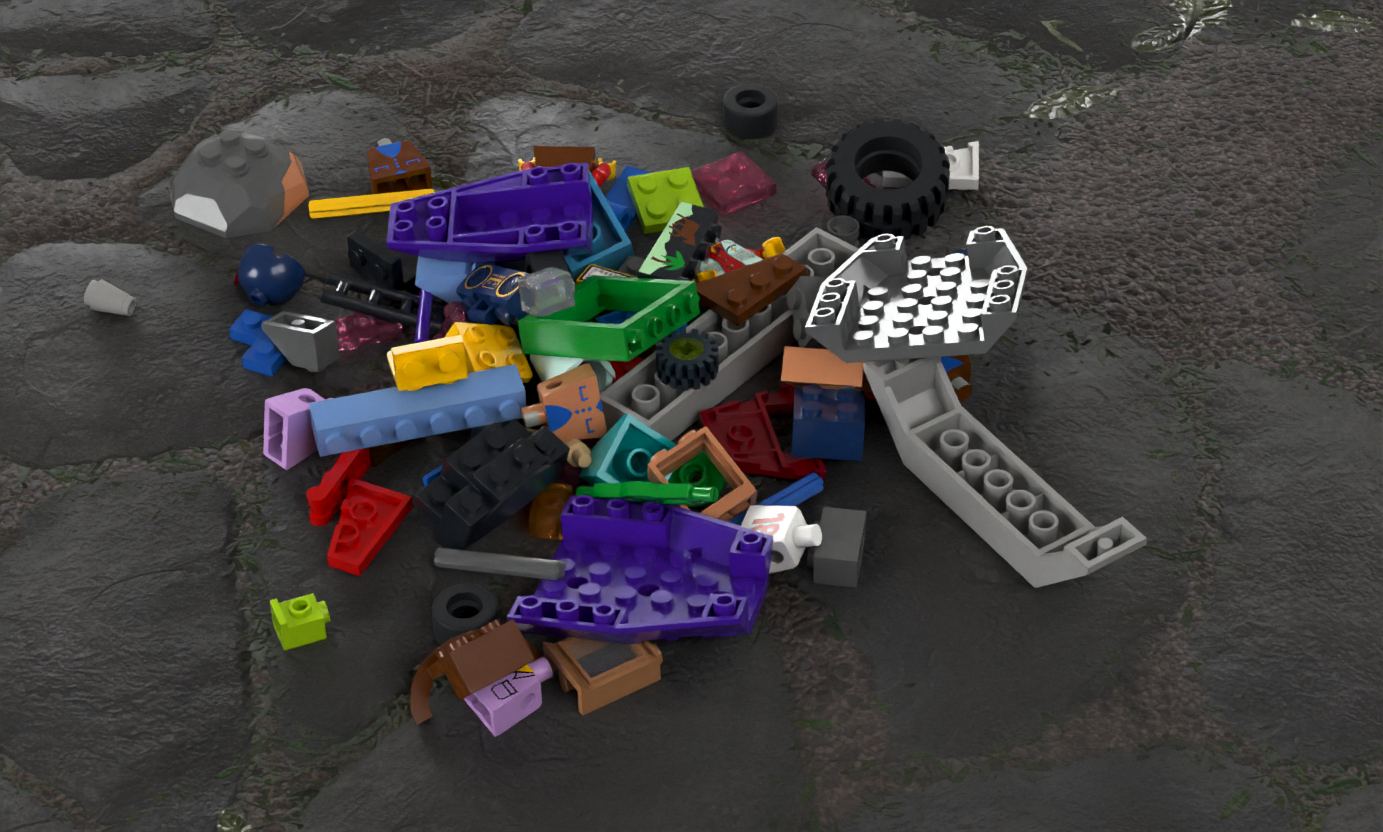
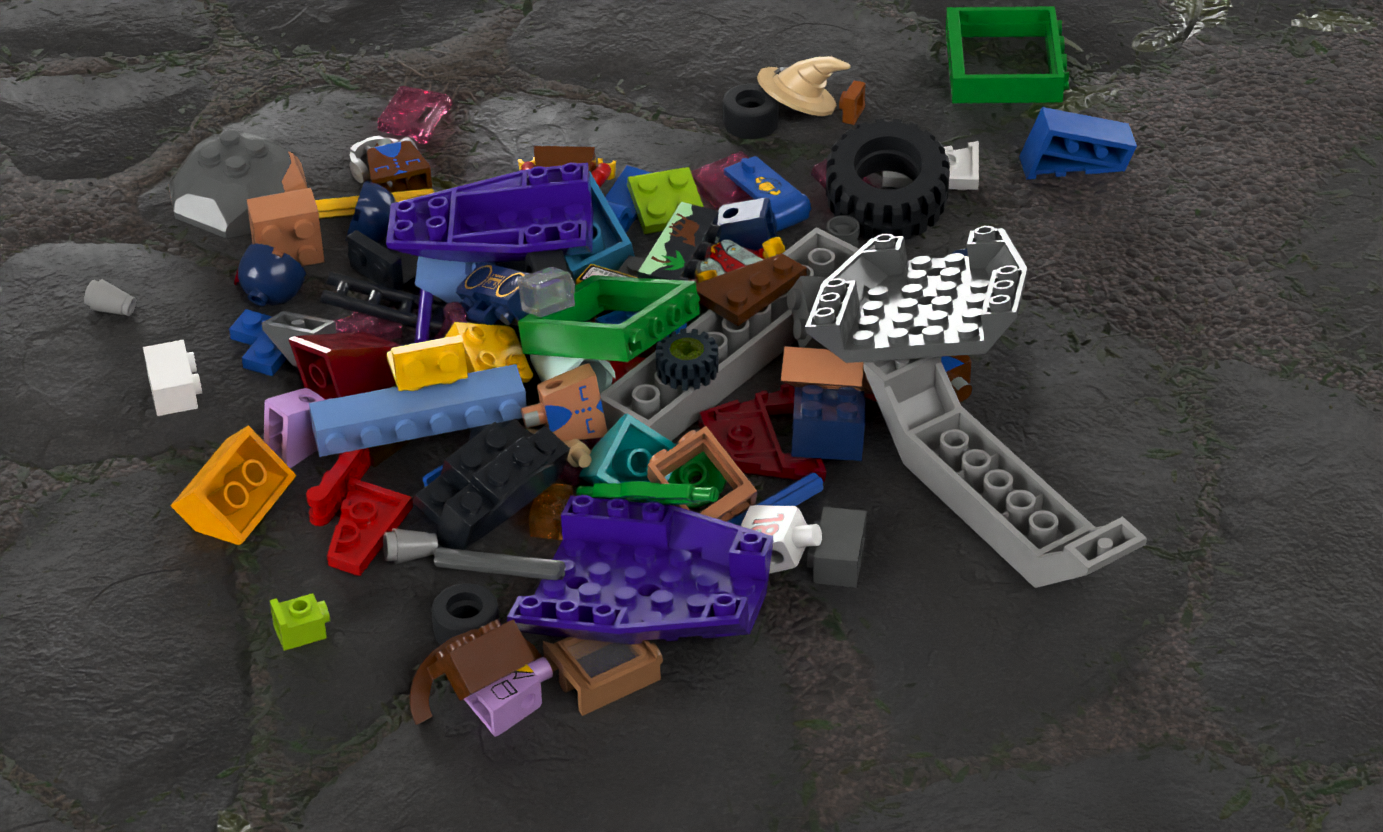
(171, 377): none -> white brick
(234, 488): none -> light orange slope
(288, 224): none -> nougat brick
(343, 363): none -> dark red slope
(357, 166): none -> light grey piece
(372, 212): none -> dark blue cylinder
(405, 109): none -> clear pink plate
(408, 545): none -> light grey cone
(747, 223): none -> dark blue torso
(761, 181): none -> blue door
(803, 84): none -> tan piece
(853, 102): none -> dark orange plate
(1006, 23): none -> green window
(1076, 142): none -> blue wedge

